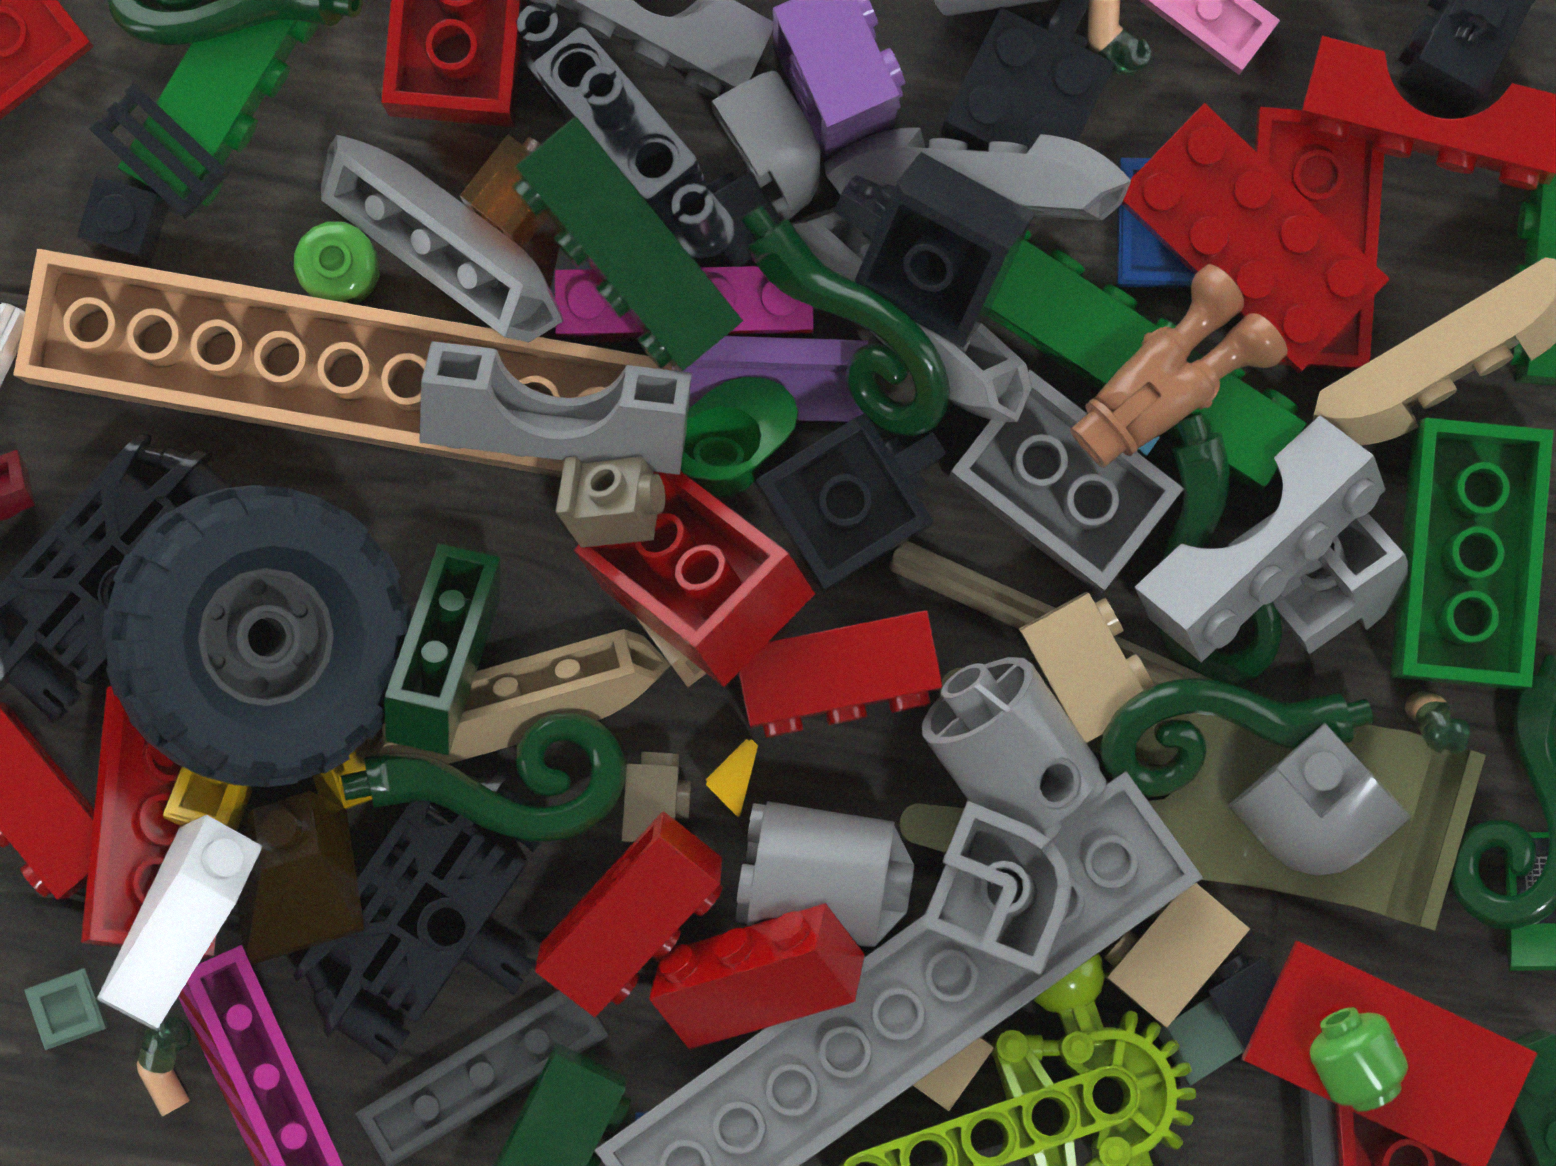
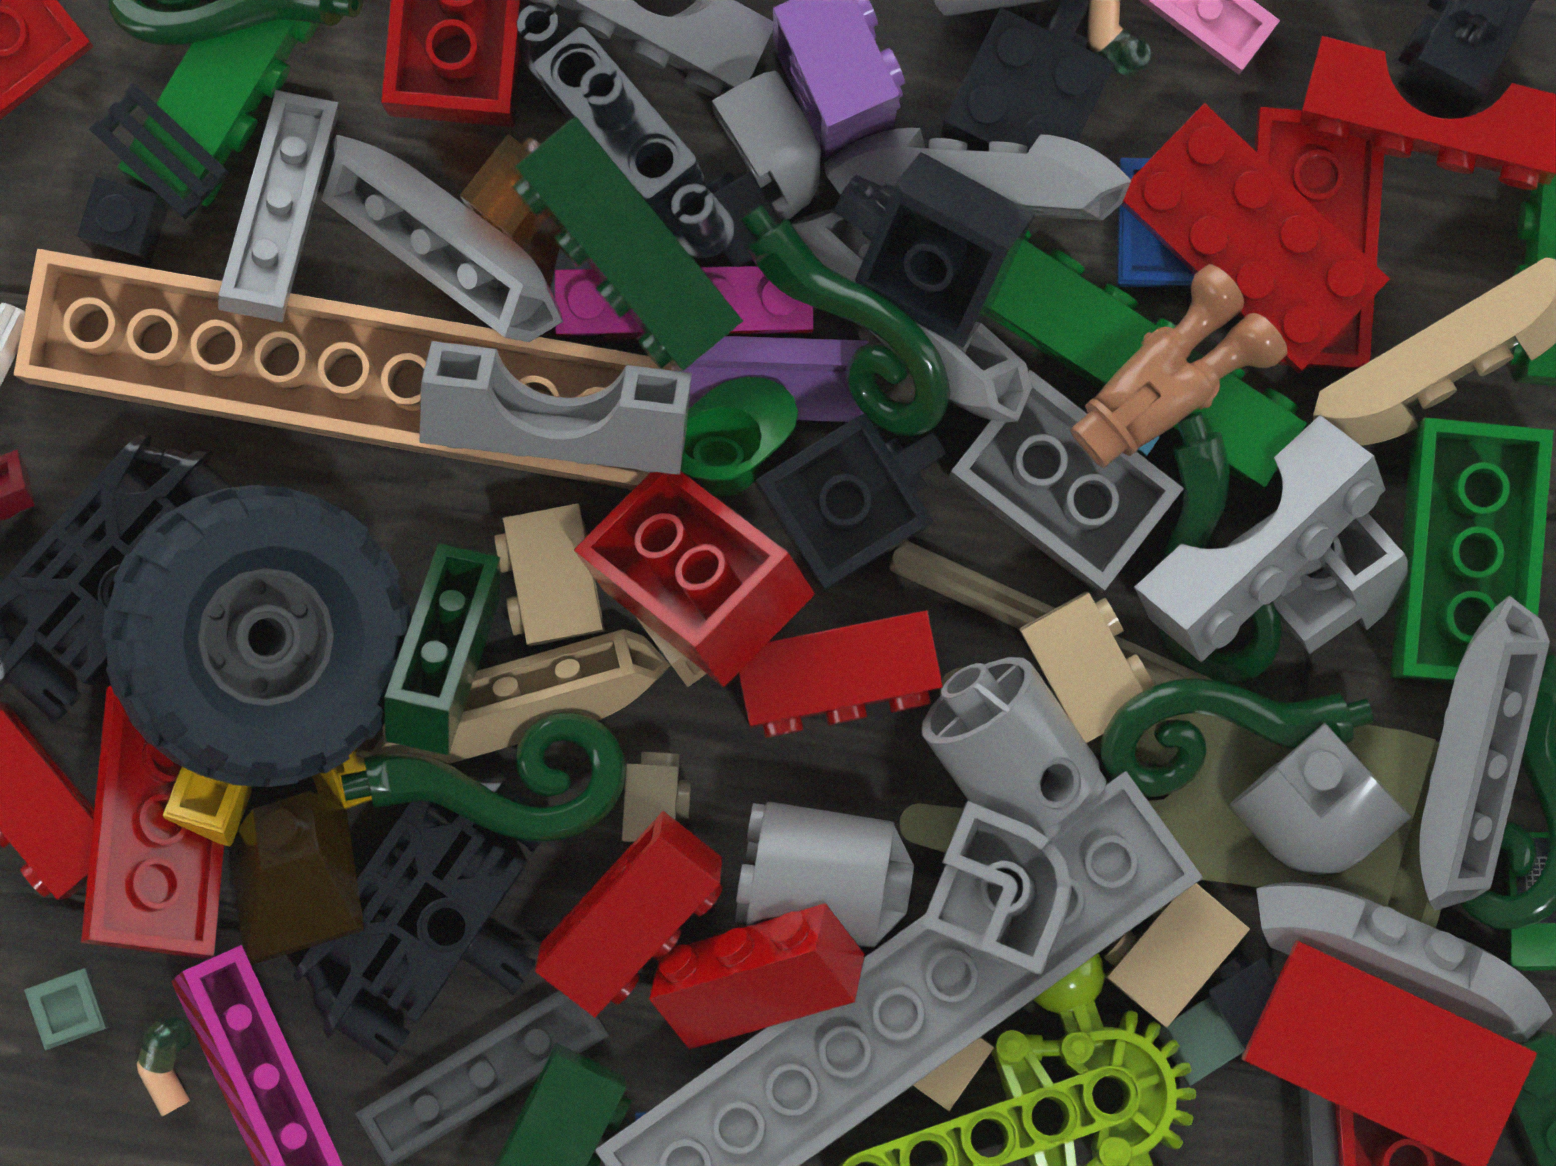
(179, 918): white slope -> none
(278, 206): none -> light grey plate
(337, 263): bright green head -> none
(553, 587): none -> tan brick
(610, 501): dark tan brick -> none
(732, 777): yellow slope -> none
(1358, 1059): bright green head -> none
(1404, 954): none -> light grey brick
(1435, 724): clear green arm -> none
(1480, 754): none -> light grey brick

